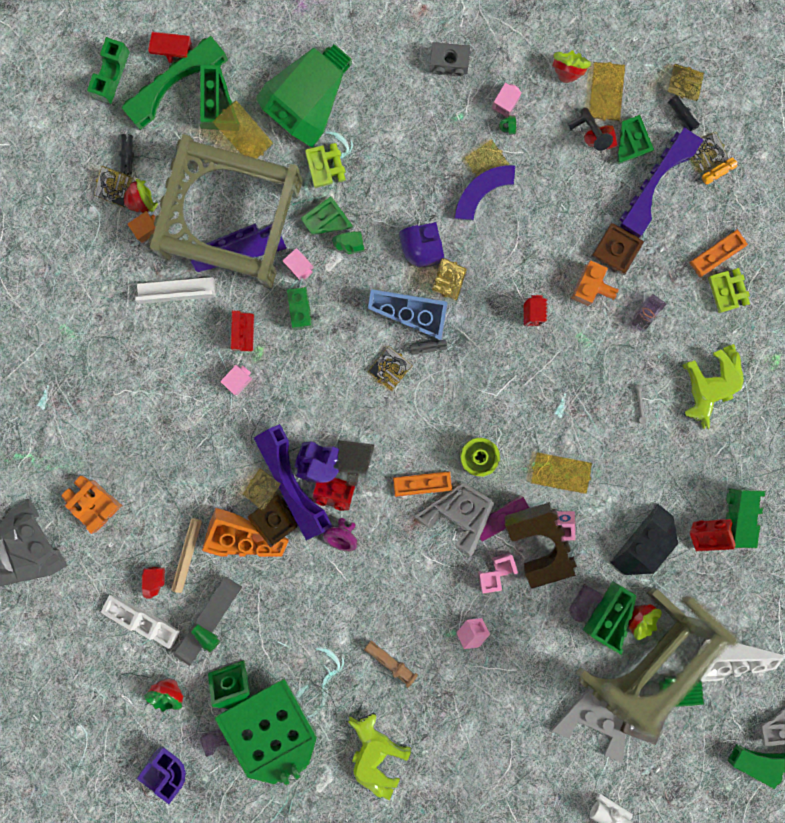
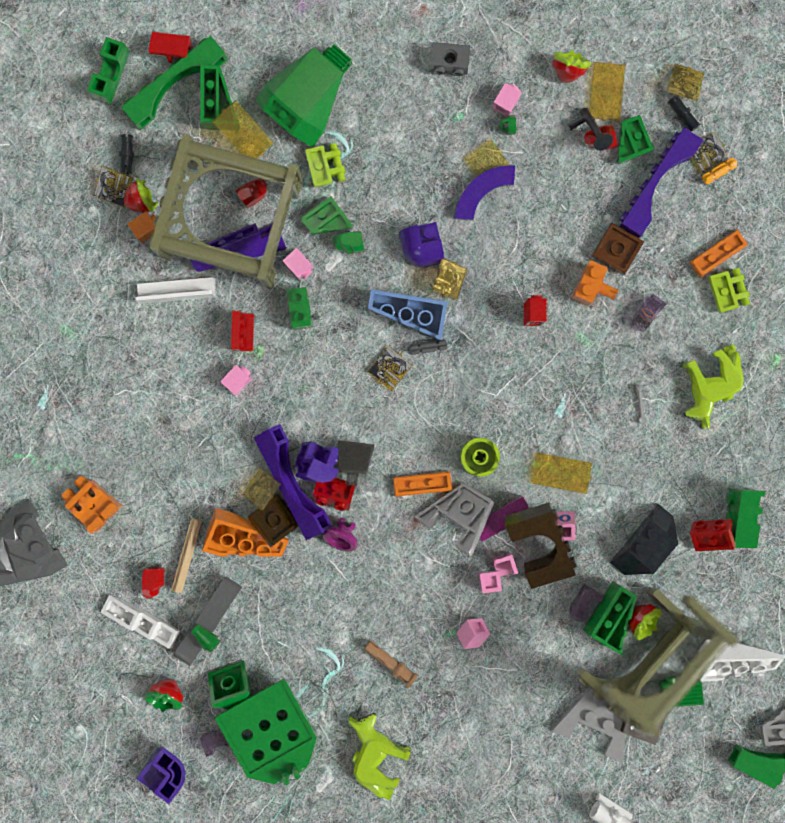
(252, 192): none -> red rock

